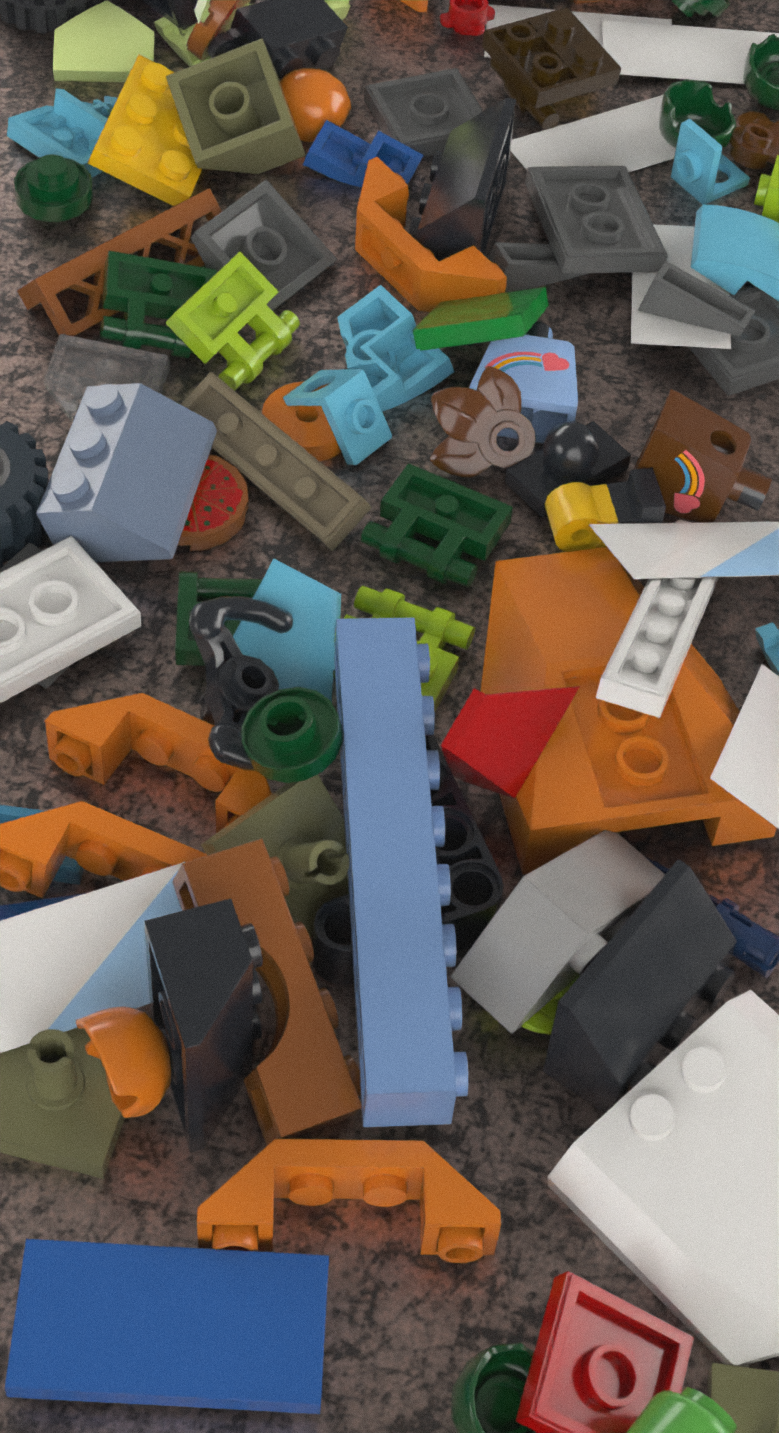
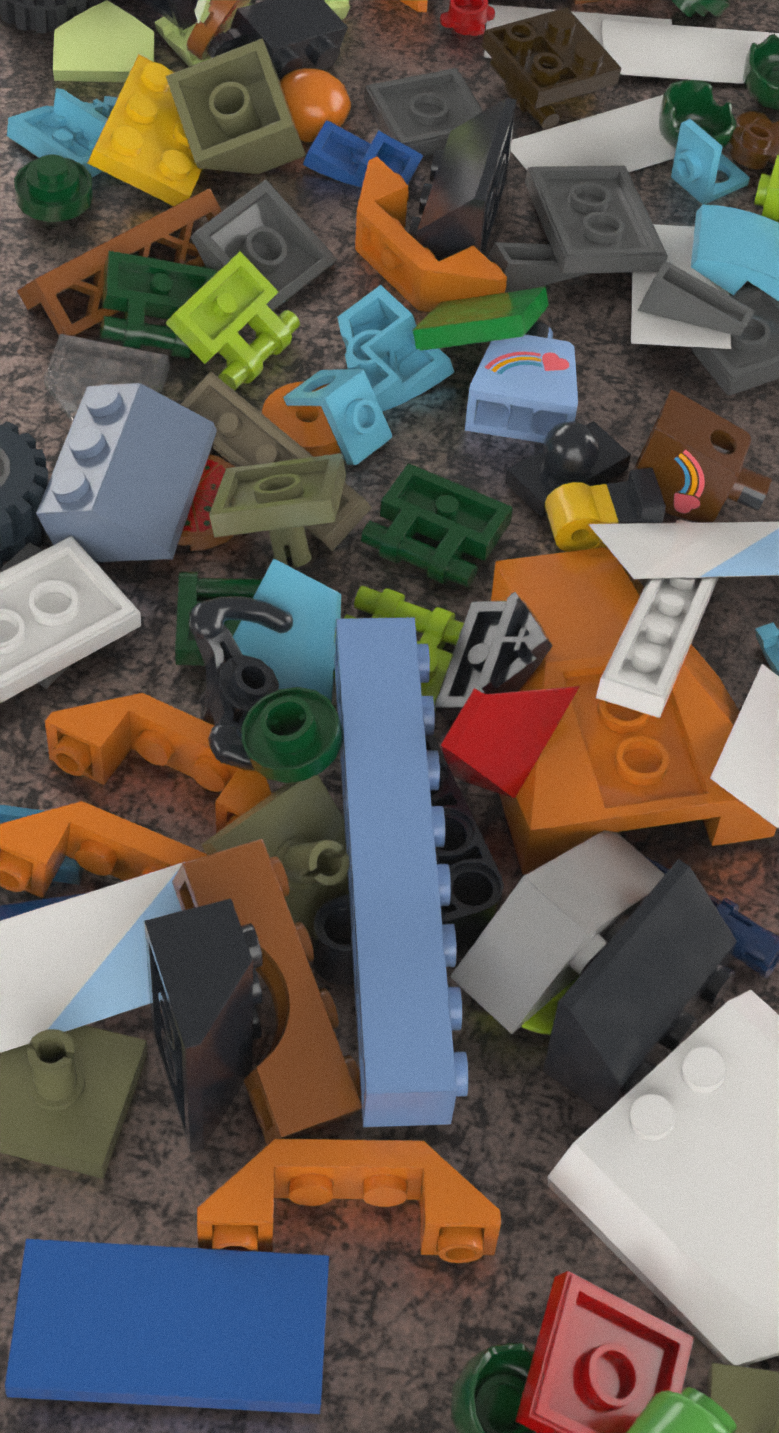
(132, 1056): orange hair -> none
(280, 500): none -> olive tile
(475, 420): plate -> none
(493, 654): none -> black slope

